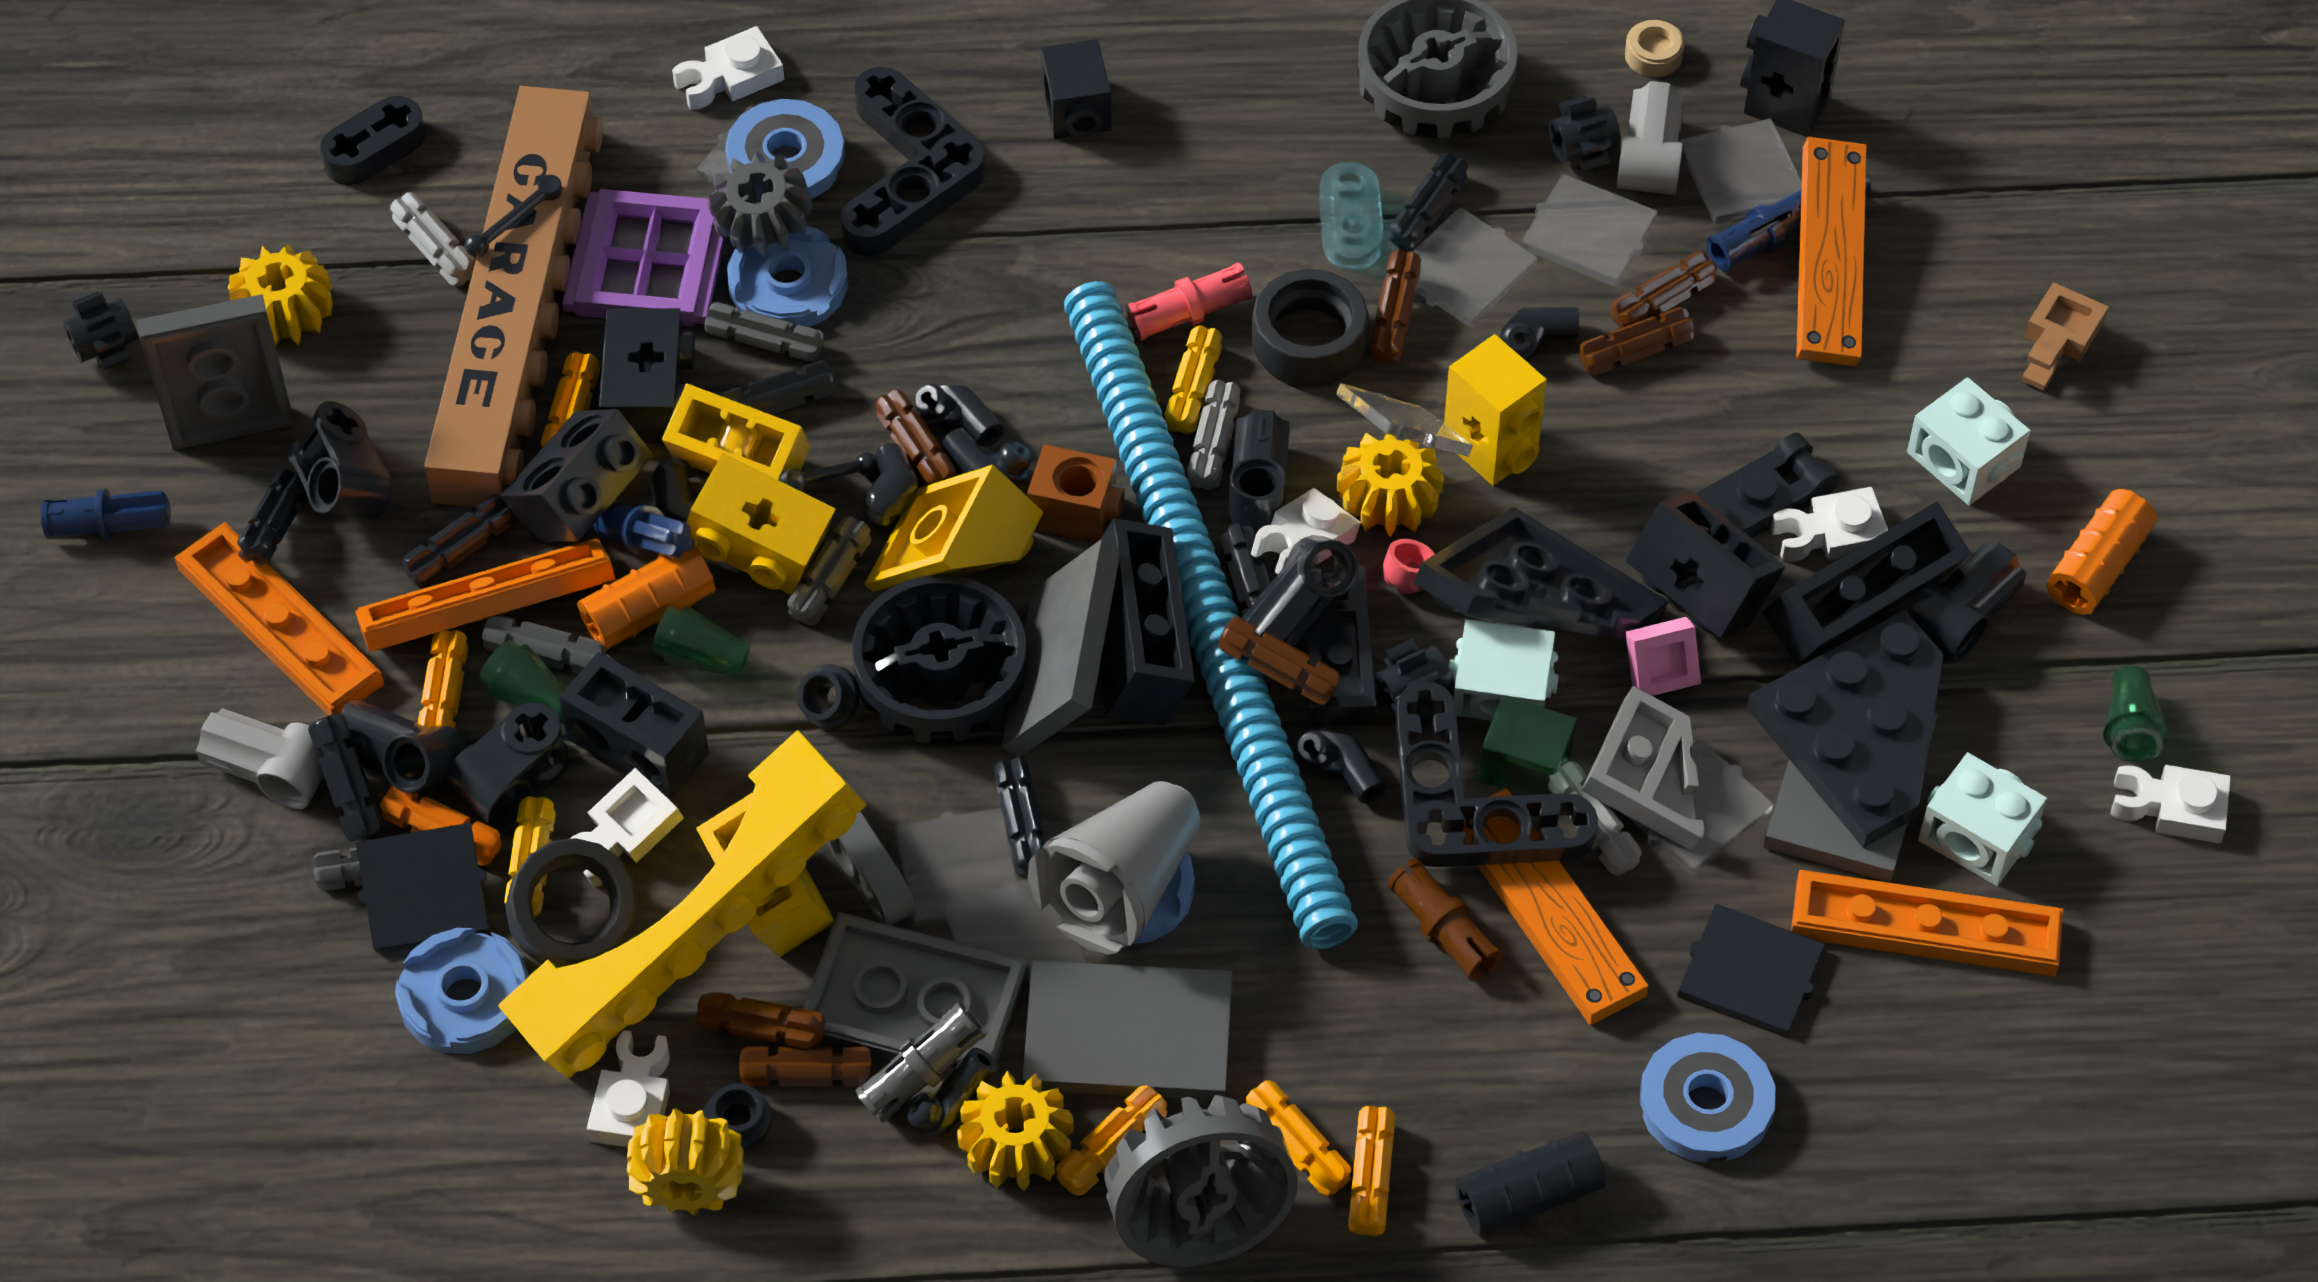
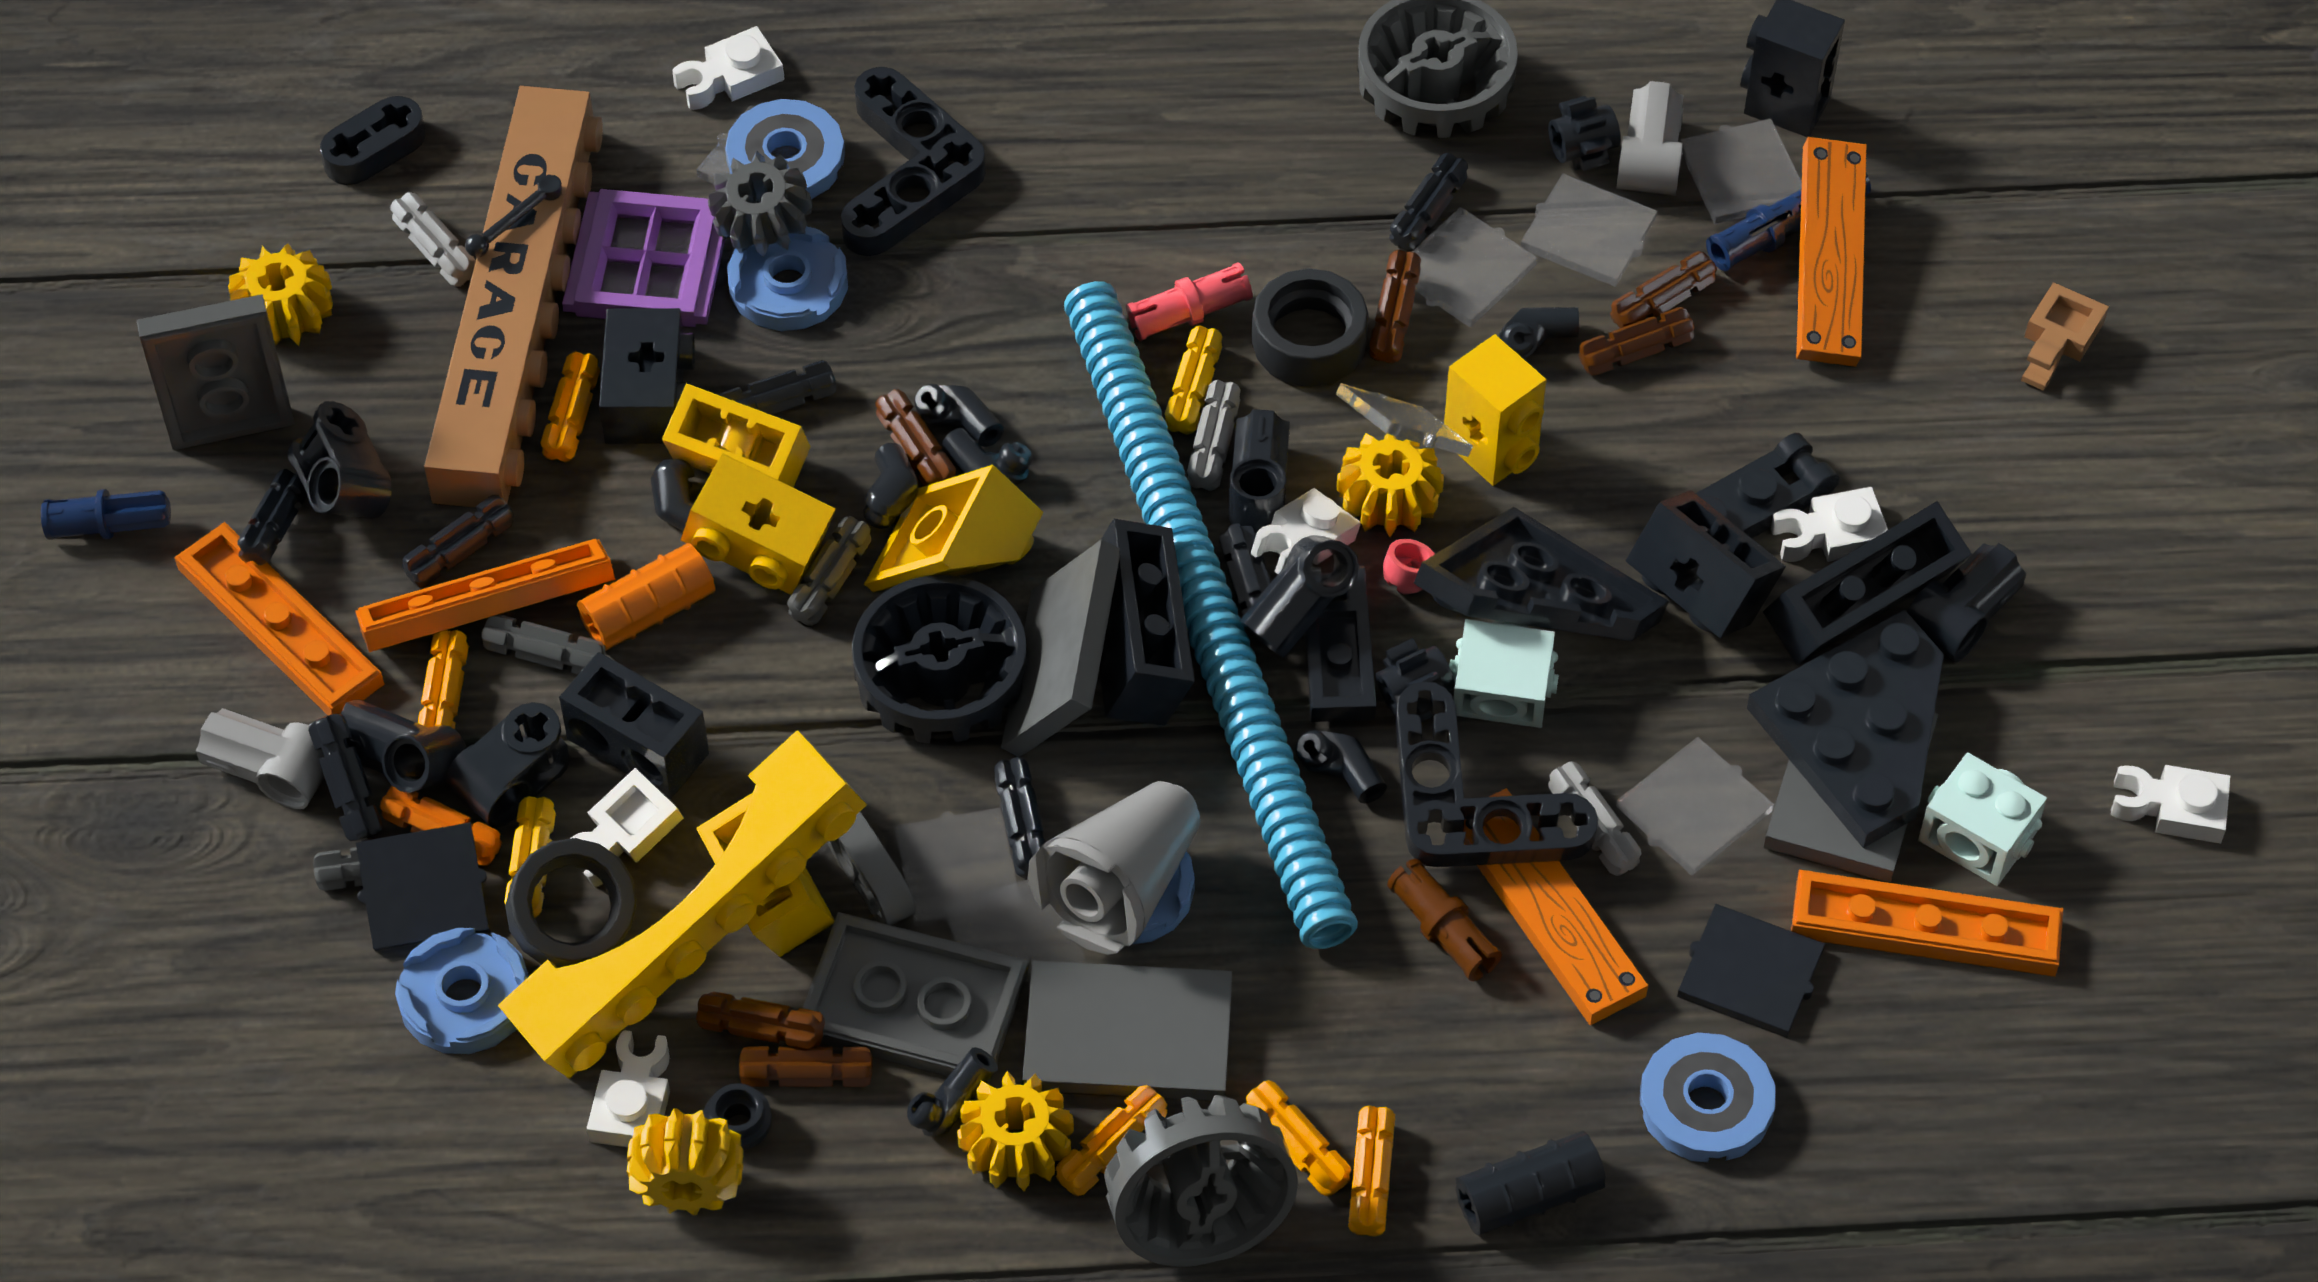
(100, 330): black gear -> none
(521, 677): clear green cone -> none
(577, 475): black brick -> none
(644, 530): dark blue axle -> none
(697, 643): clear green cone -> none
(764, 332): dark grey axle -> none
(813, 696): black plate -> none
(864, 465): black hinge -> none
(921, 1062): dark grey pin -> none
(1068, 473): dark orange brick -> none
(1076, 89): black brick -> none
(1279, 660): reddish brown axle -> none
(1351, 210): clear light blue plate -> none
(1525, 737): clear green panel -> none
(1649, 768): light grey wing -> none
(1654, 48): tan tile -> none
(1664, 656): bright pink plate -> none
(1968, 441): light aqua head -> none
(2101, 551): orange axle -> none
(2134, 718): clear green cone -> none

